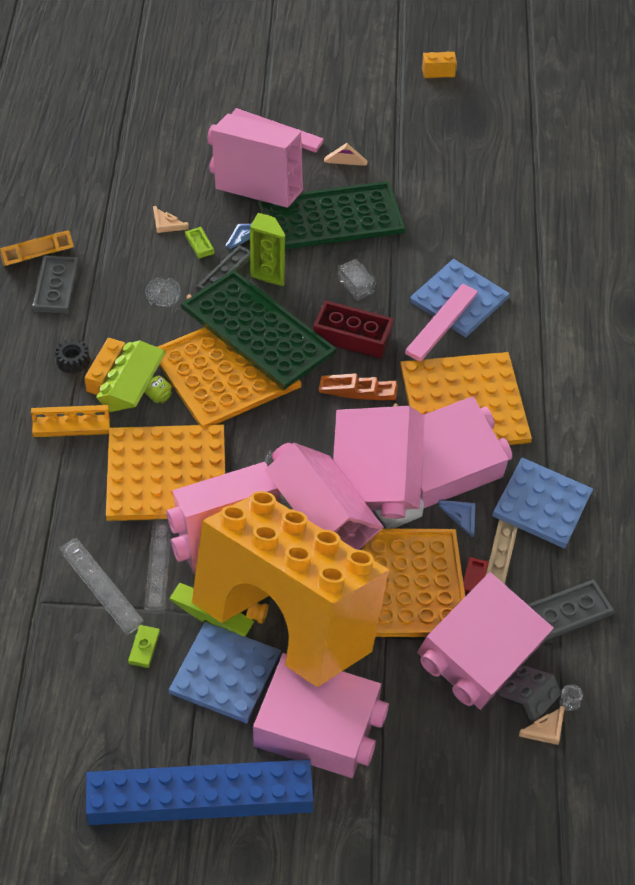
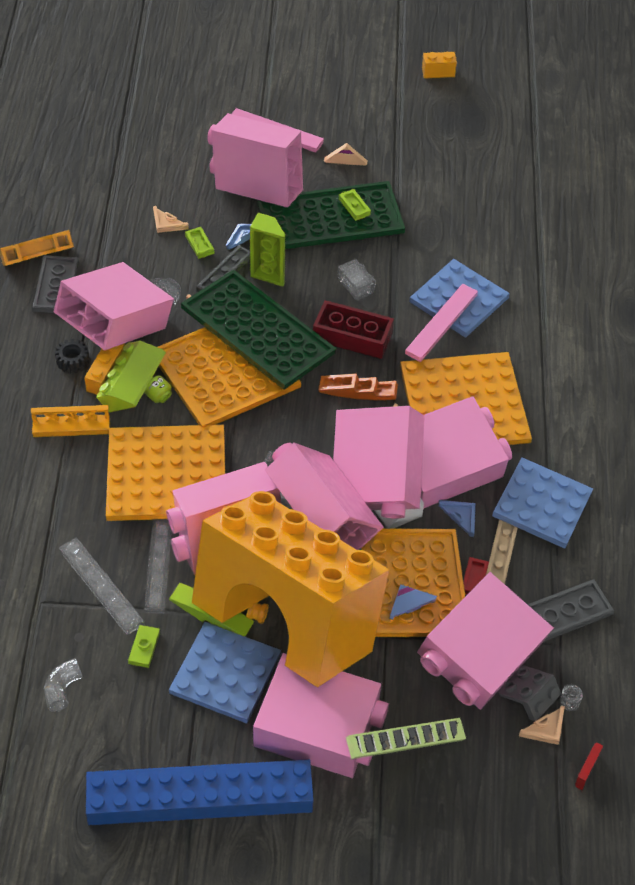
(57, 682): none -> clear cylinder
(113, 305): none -> bright pink brick
(354, 204): none -> lime plate
(405, 738): none -> tile
(410, 600): none -> medium blue tile
(588, 765): none -> red tile

